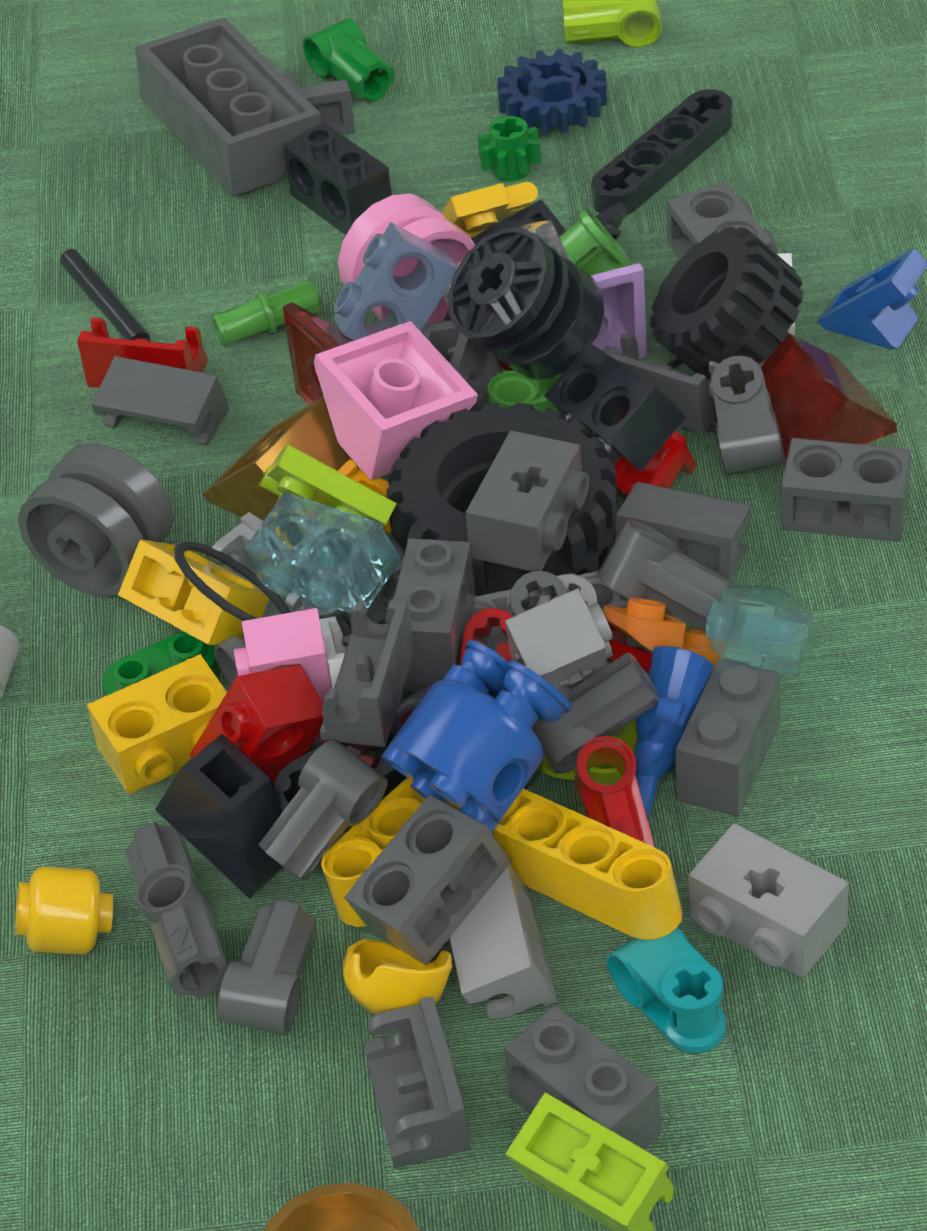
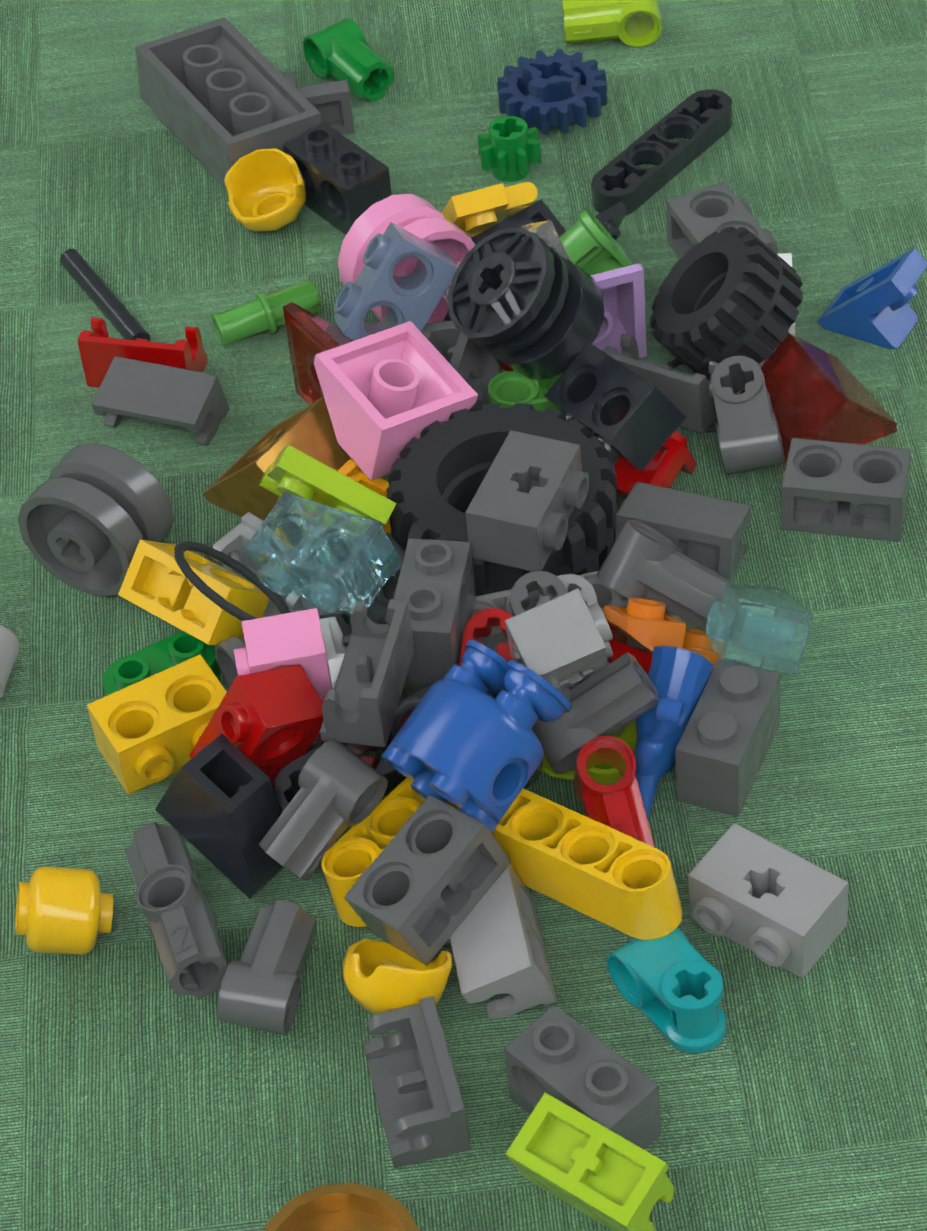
(265, 190): none -> yellow hair

